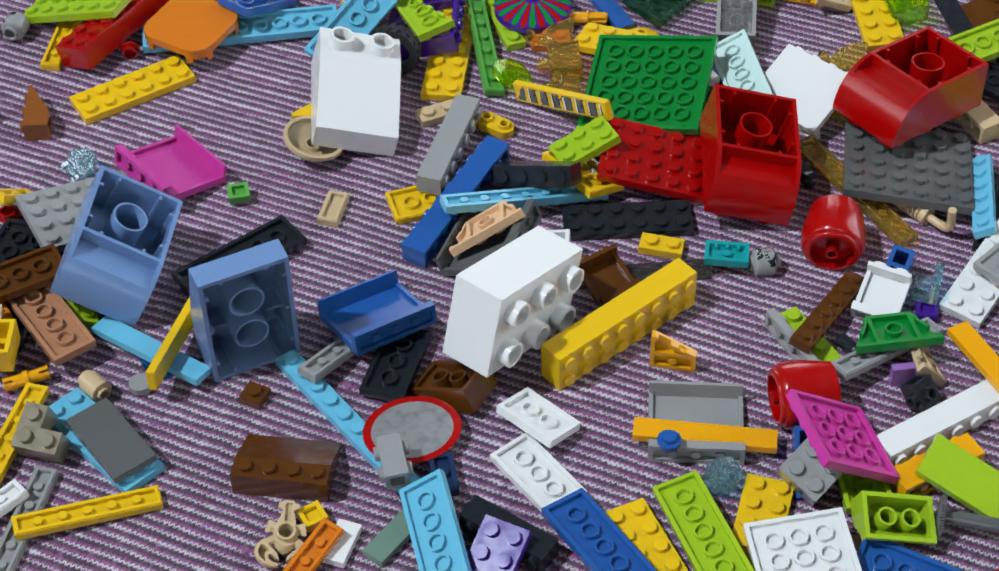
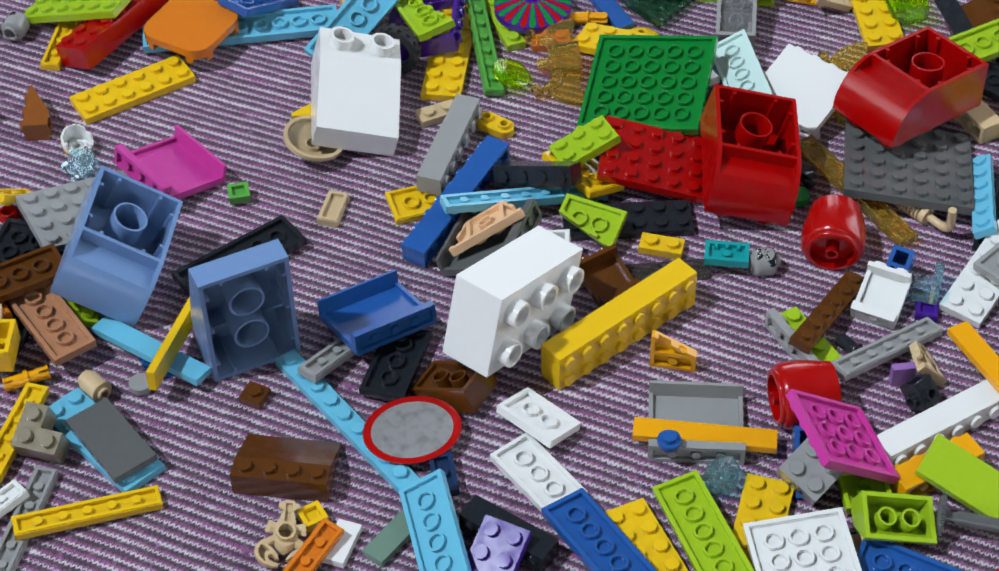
(75, 136): none -> white hair
(130, 49): red plate -> none
(391, 454): light grey brick -> none
(563, 100): yellow tile -> none
(593, 218): none -> lime wing
(803, 197): none -> green tile
(895, 332): green wing -> none

